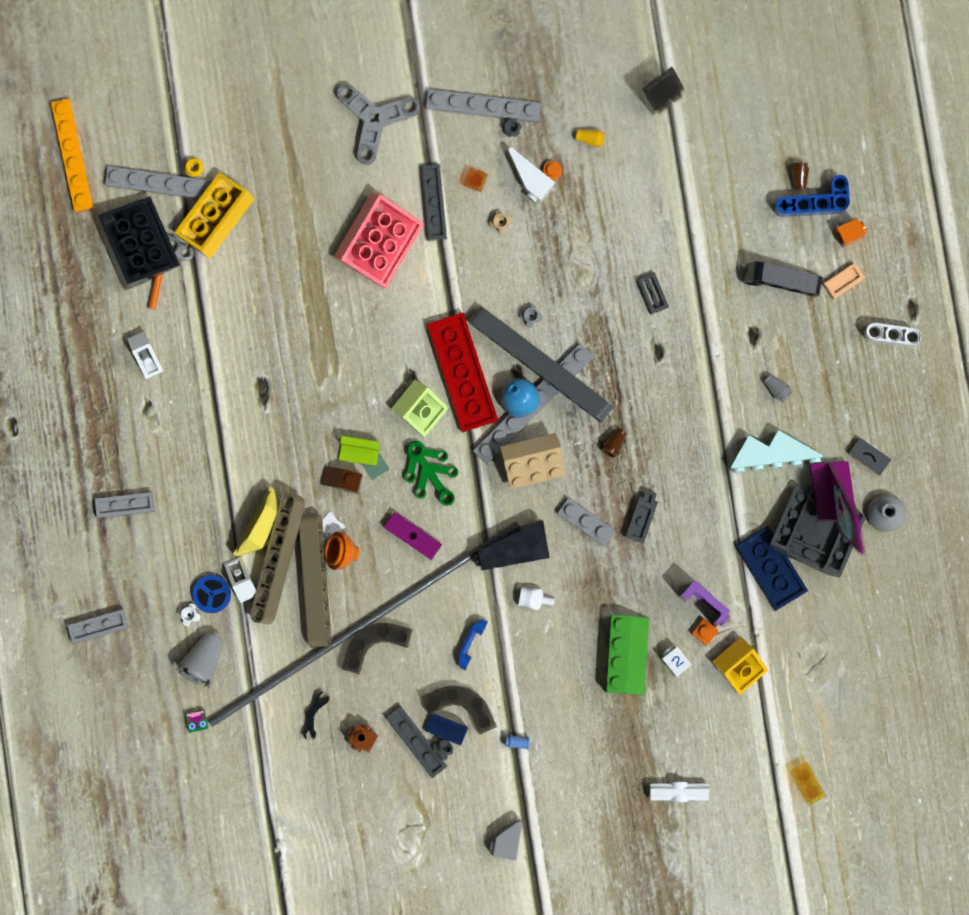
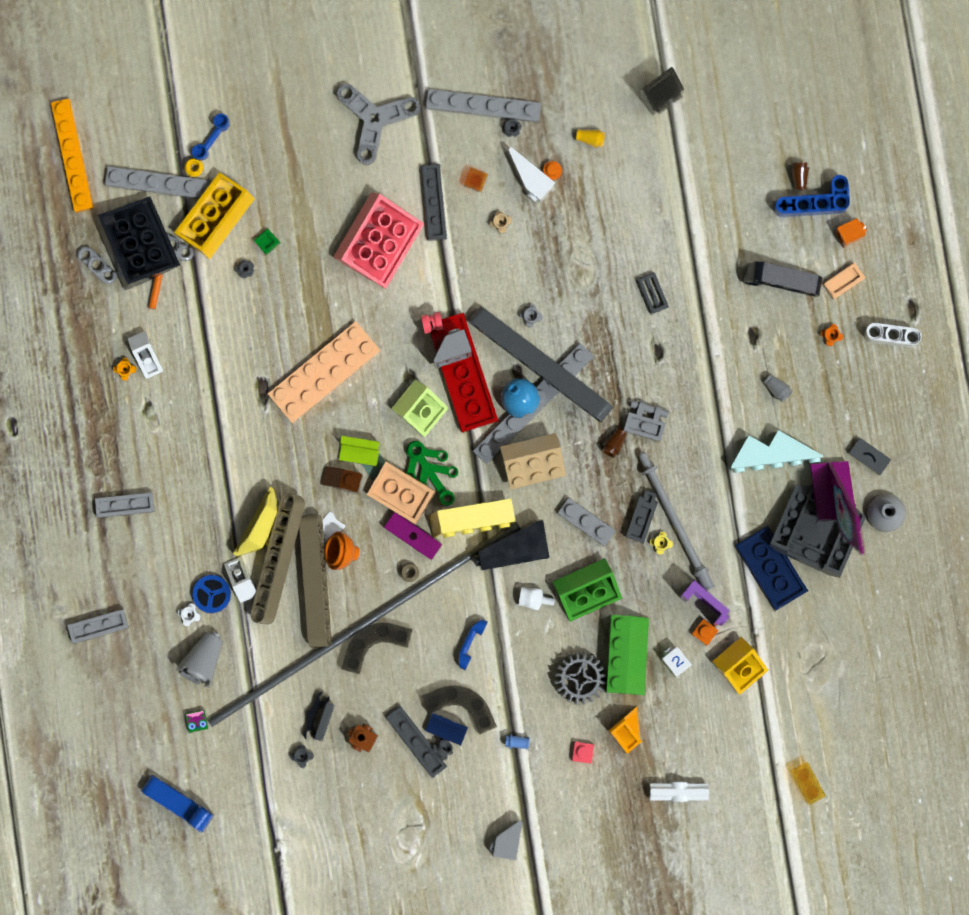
(100, 273): none -> light grey piece
(124, 364): none -> light orange plate
(177, 803): none -> blue beam
(200, 151): none -> blue bar
(242, 273): none -> dark grey plate
(267, 241): none -> green tile
(302, 761): none -> dark grey plate
(324, 372): none -> light nougat plate
(324, 721): none -> dark grey tile
(401, 492): none -> light nougat plate
(405, 567): none -> dark tan plate
(436, 322): none -> coral wheel
(453, 348): none -> light grey slope
(471, 518): none -> light yellow wedge
(583, 661): none -> light grey gear
(583, 752): none -> coral plate
(587, 589): none -> bright green slope
(627, 731): none -> light orange slope
(644, 426): none -> light grey plate
(656, 543): none -> light yellow plate
(700, 570): none -> light grey bar
(831, 330): none -> orange plate

